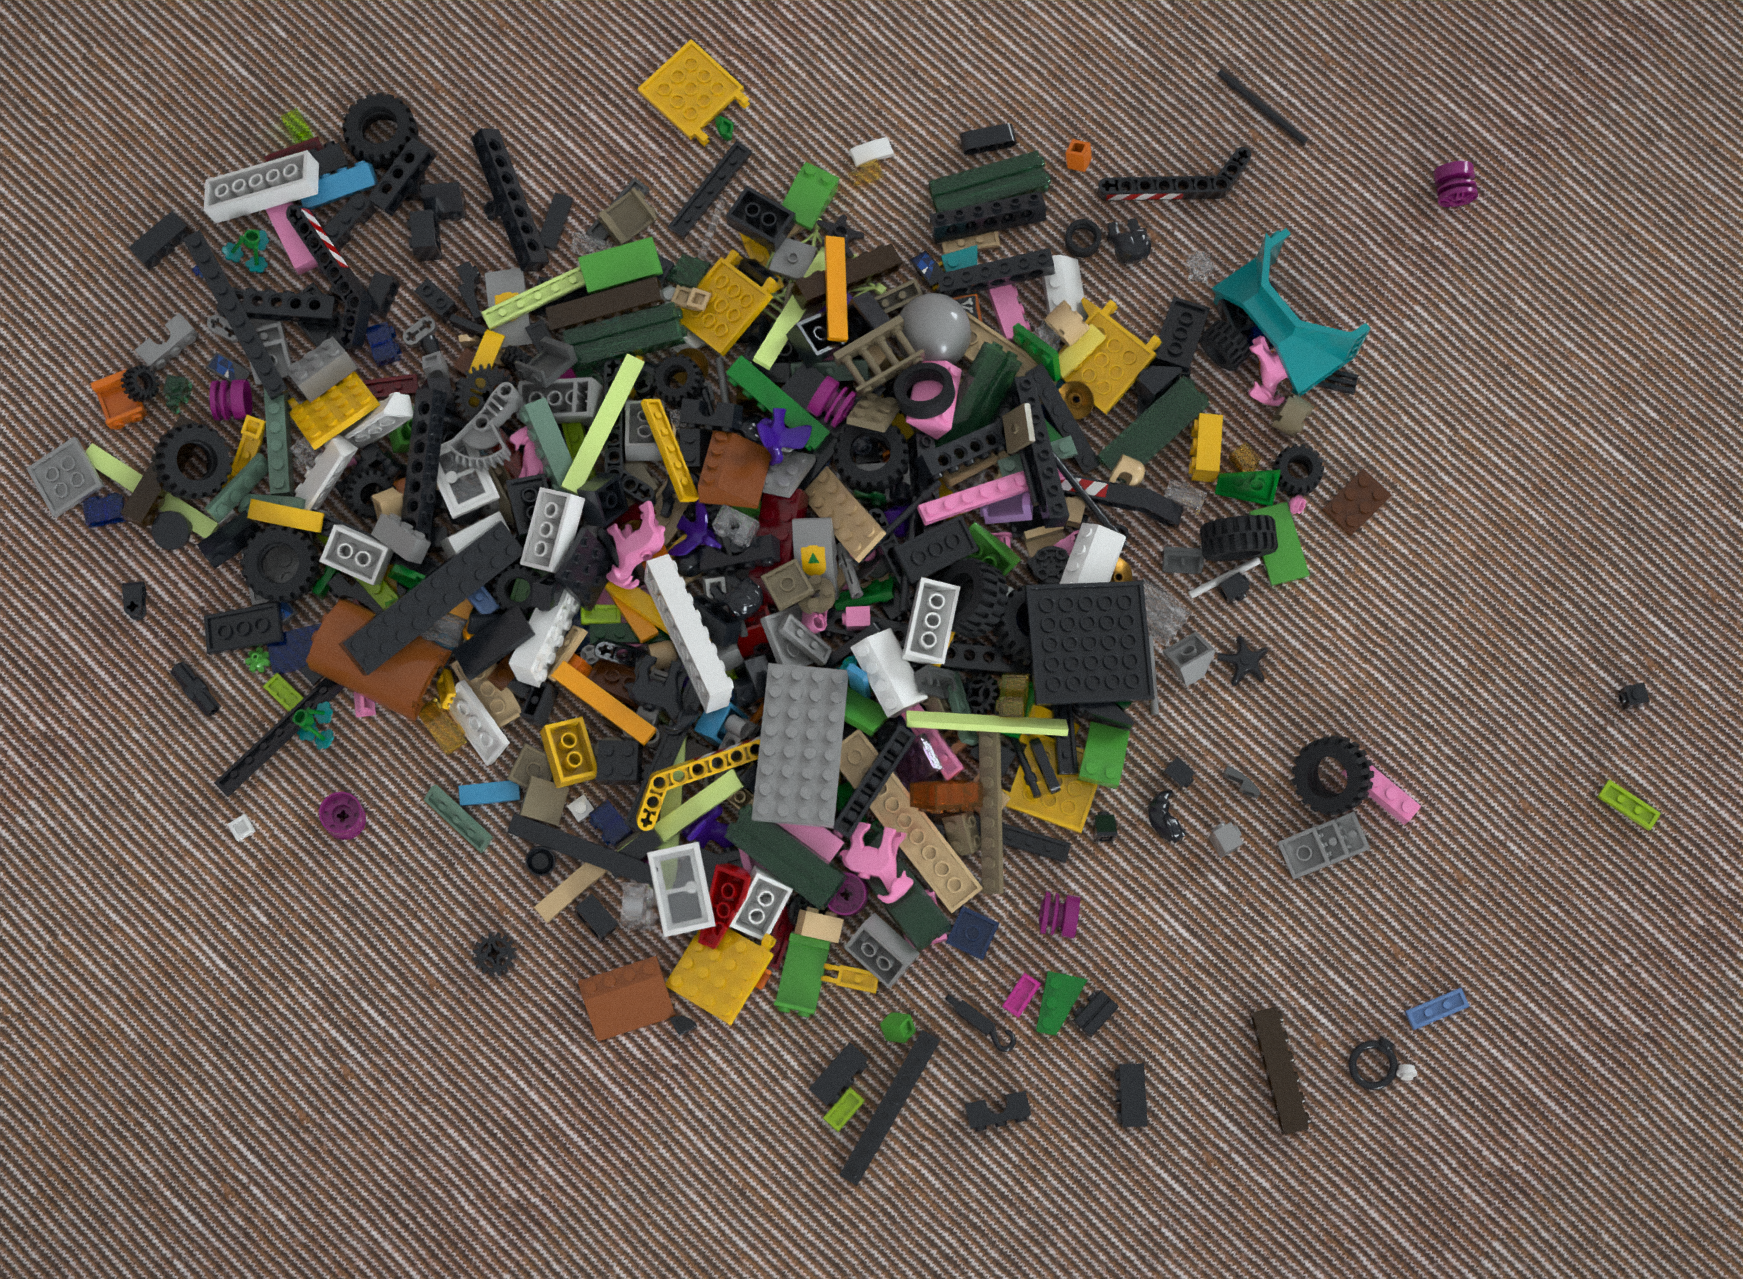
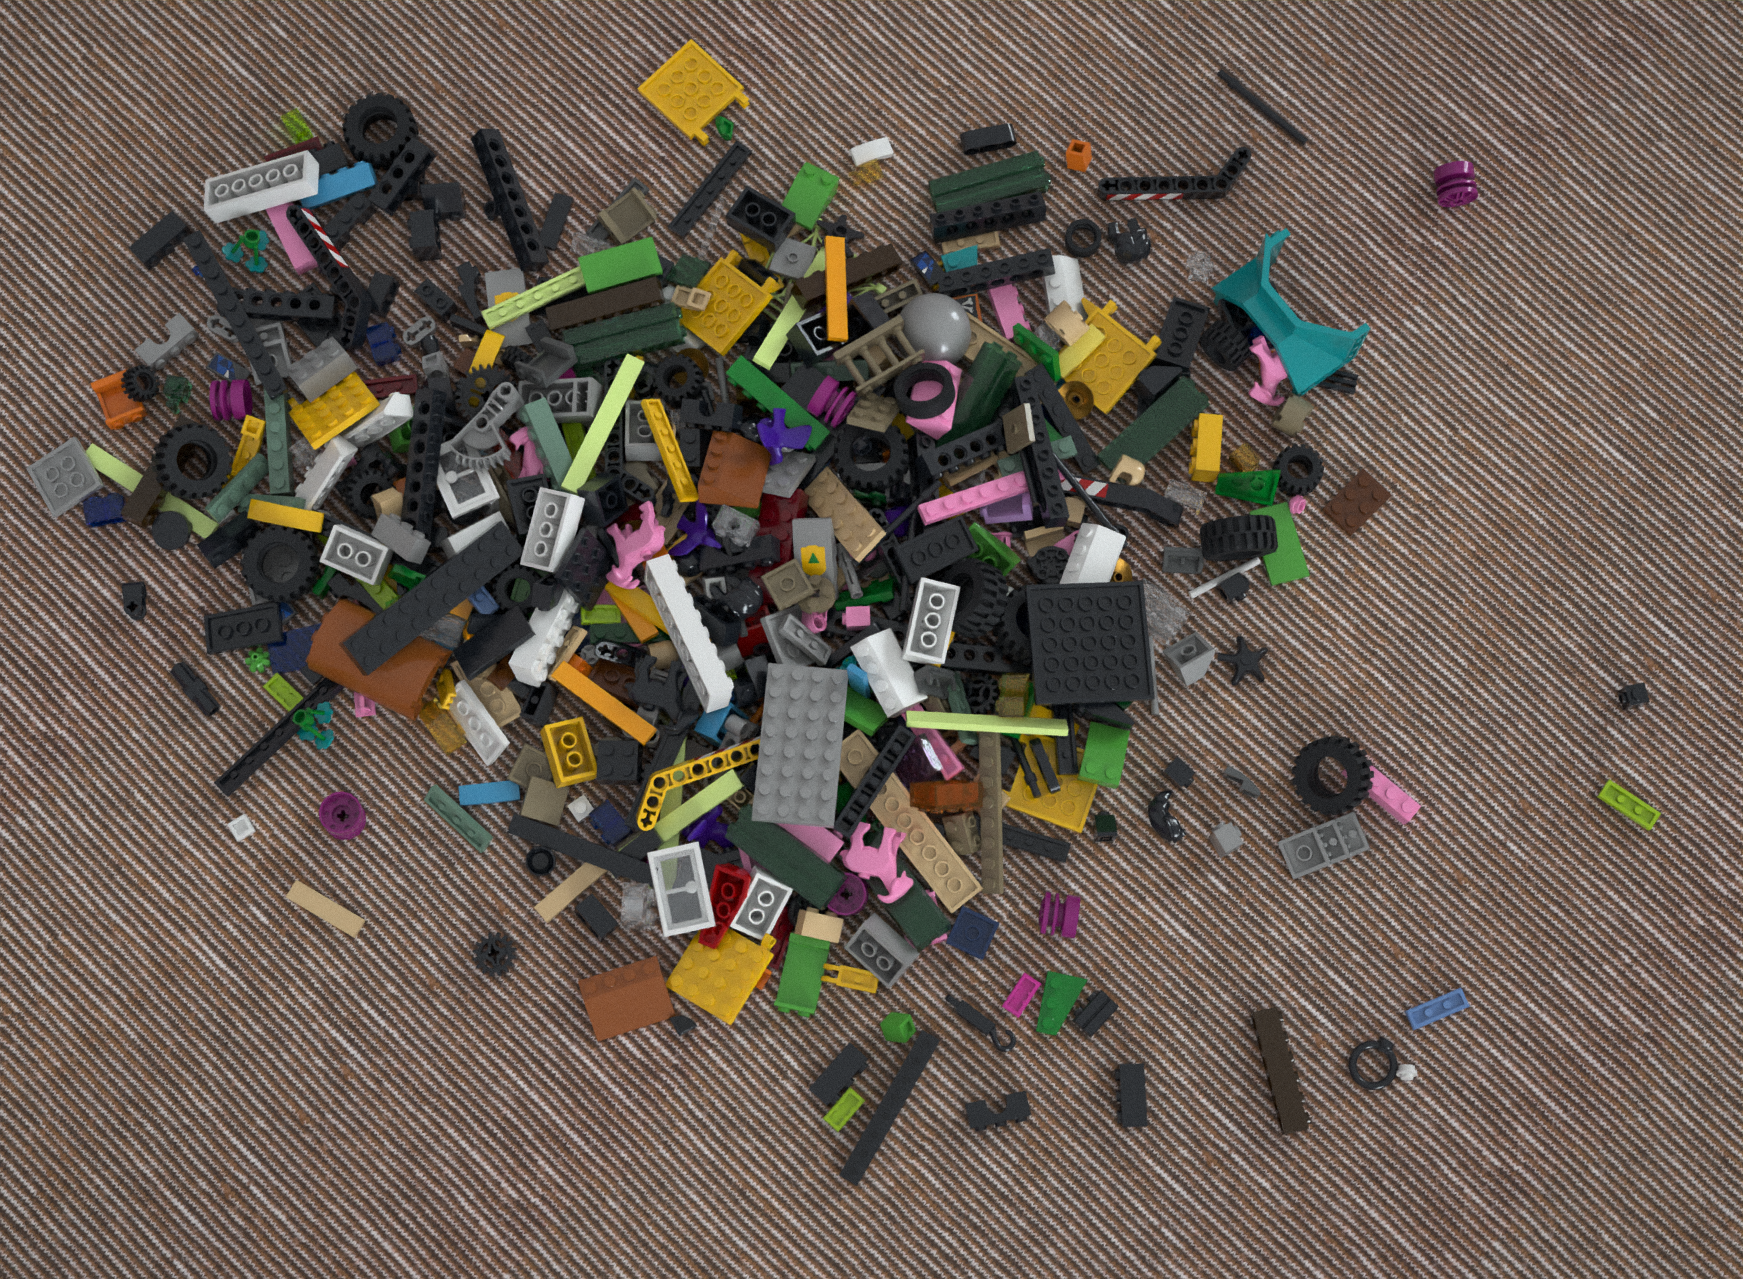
(325, 908): none -> tan tile

